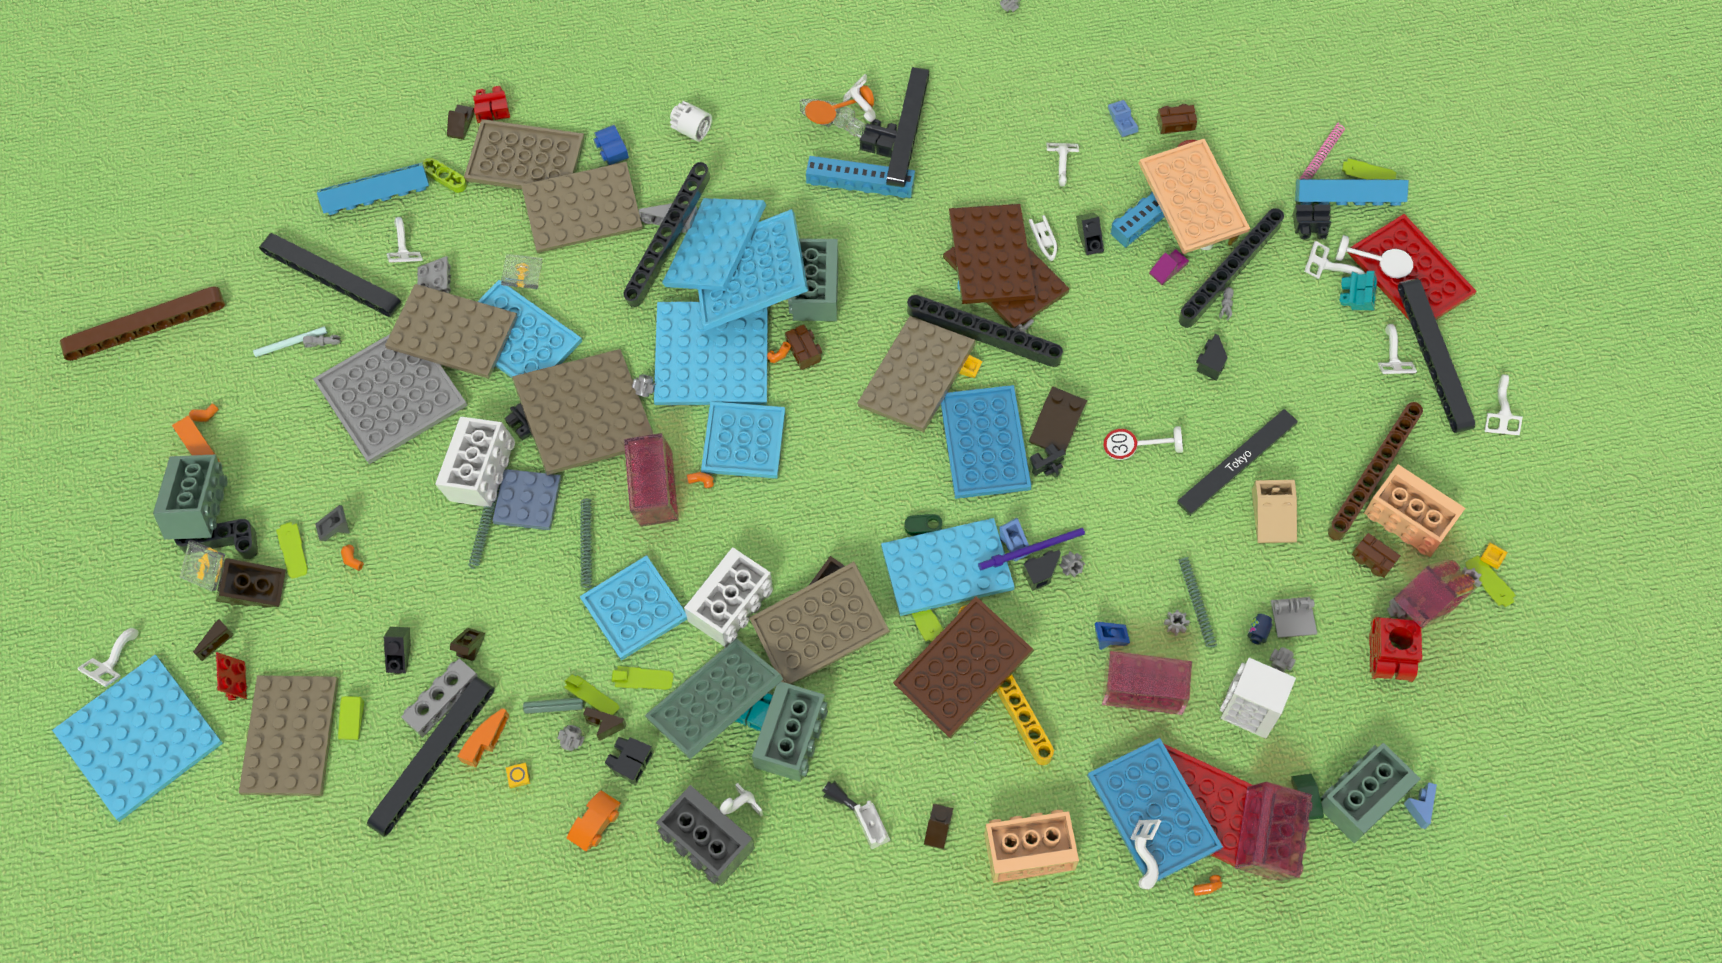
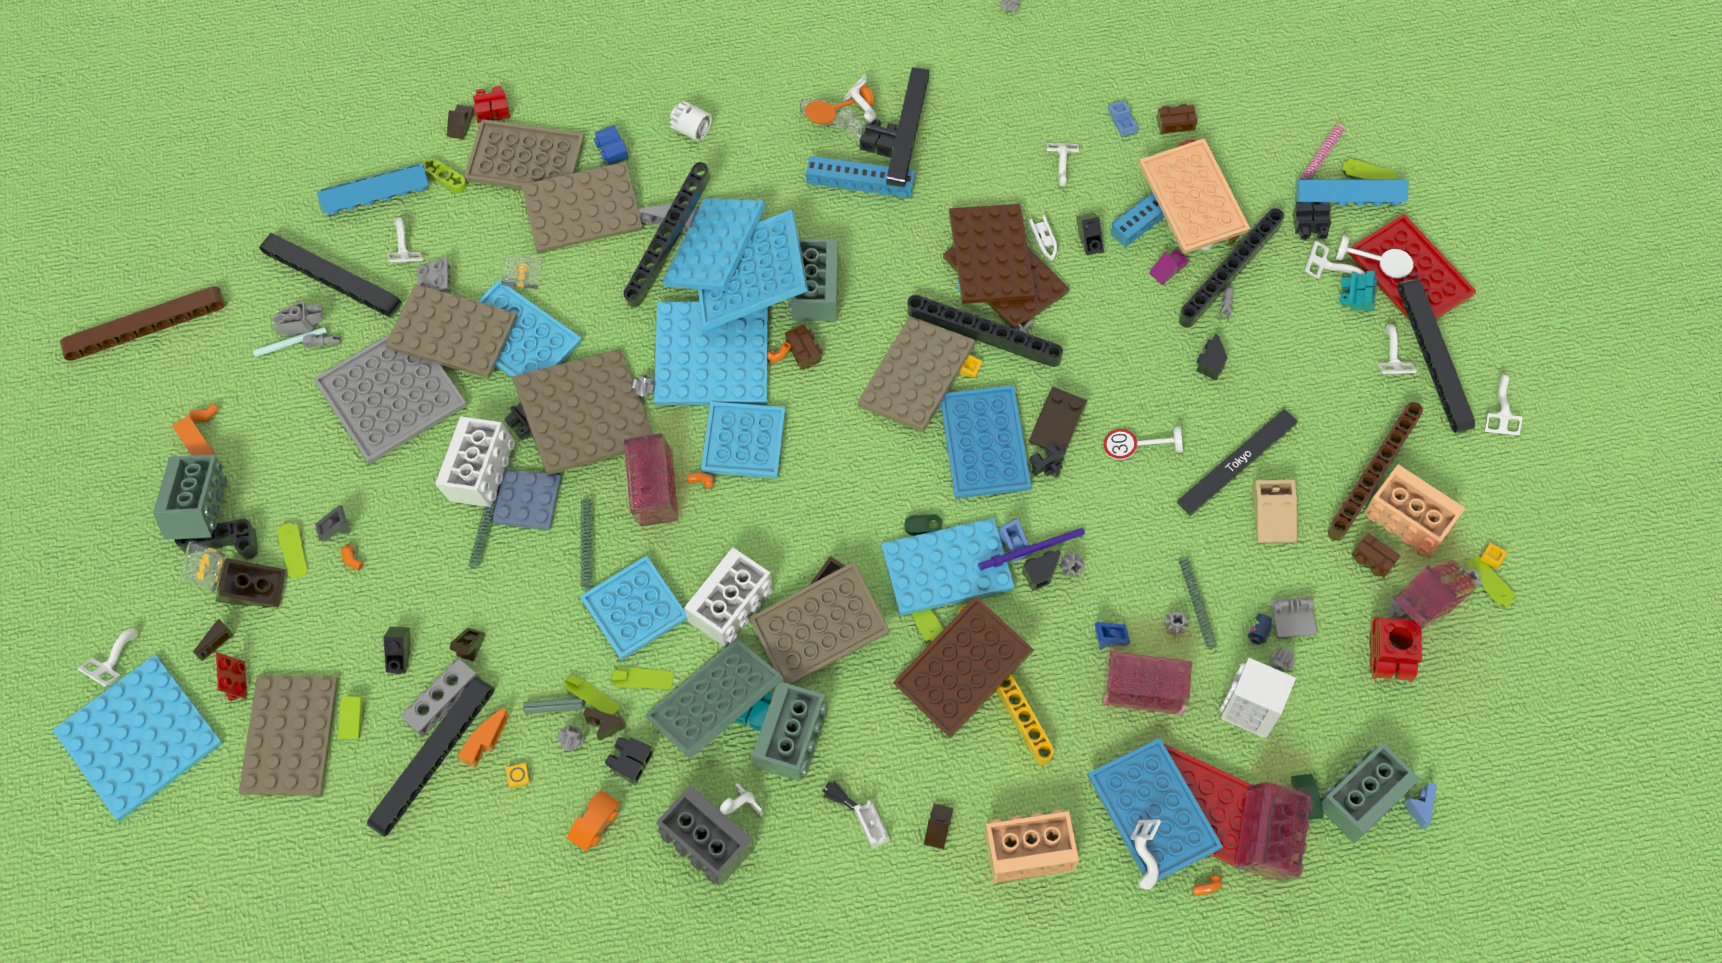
(297, 318): none -> light grey hinge

